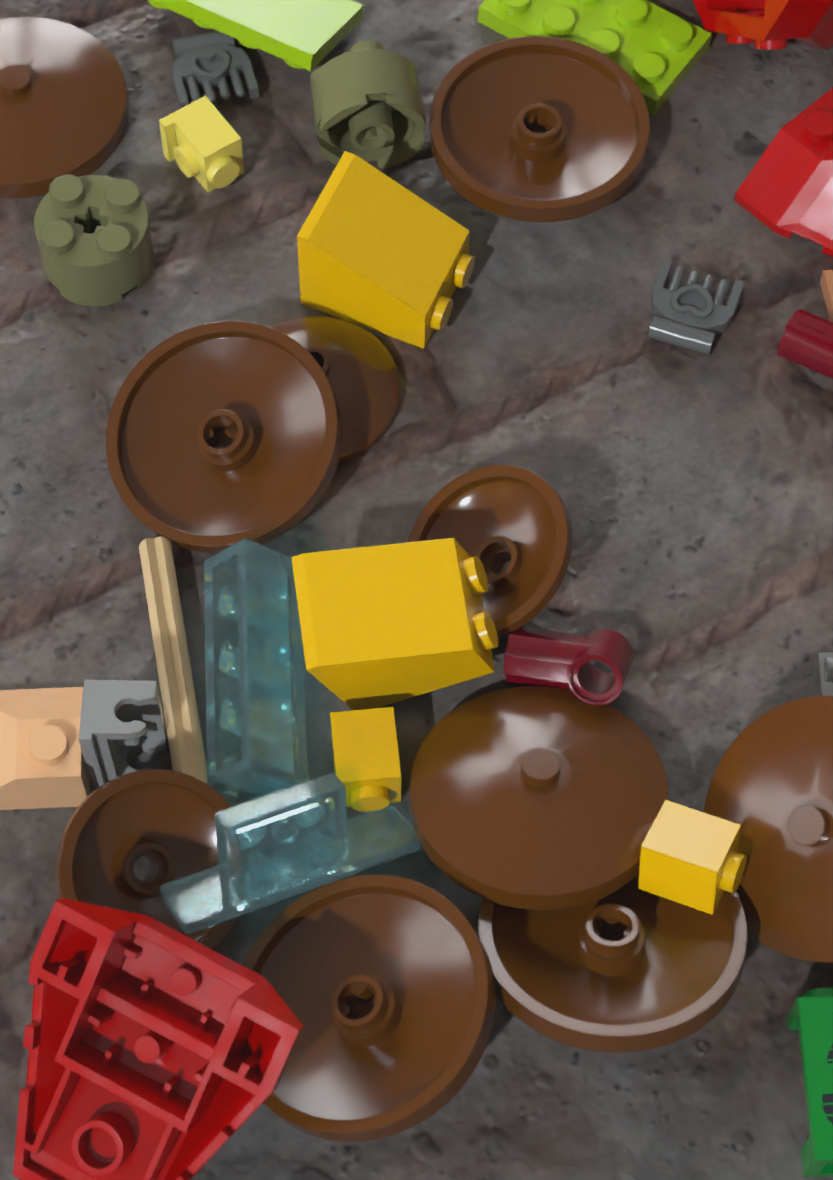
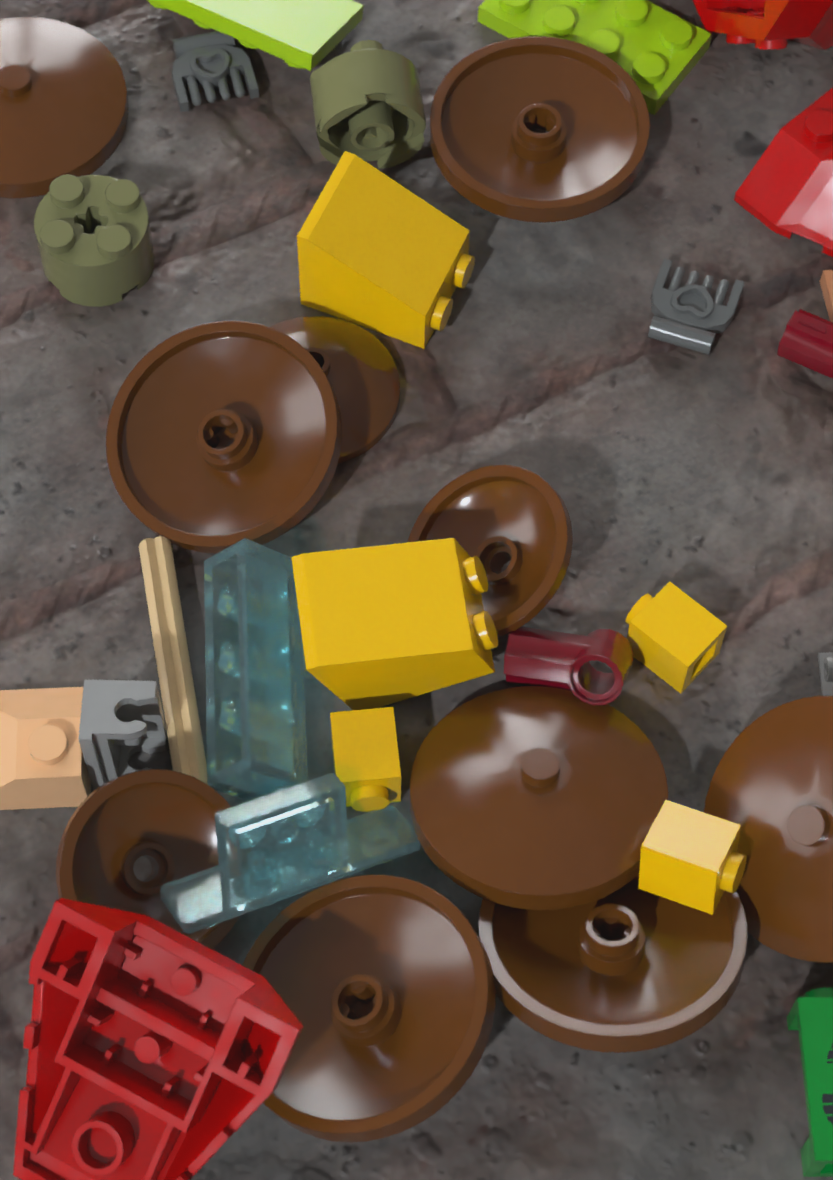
(203, 144): light yellow brick -> none
(674, 635): none -> yellow brick

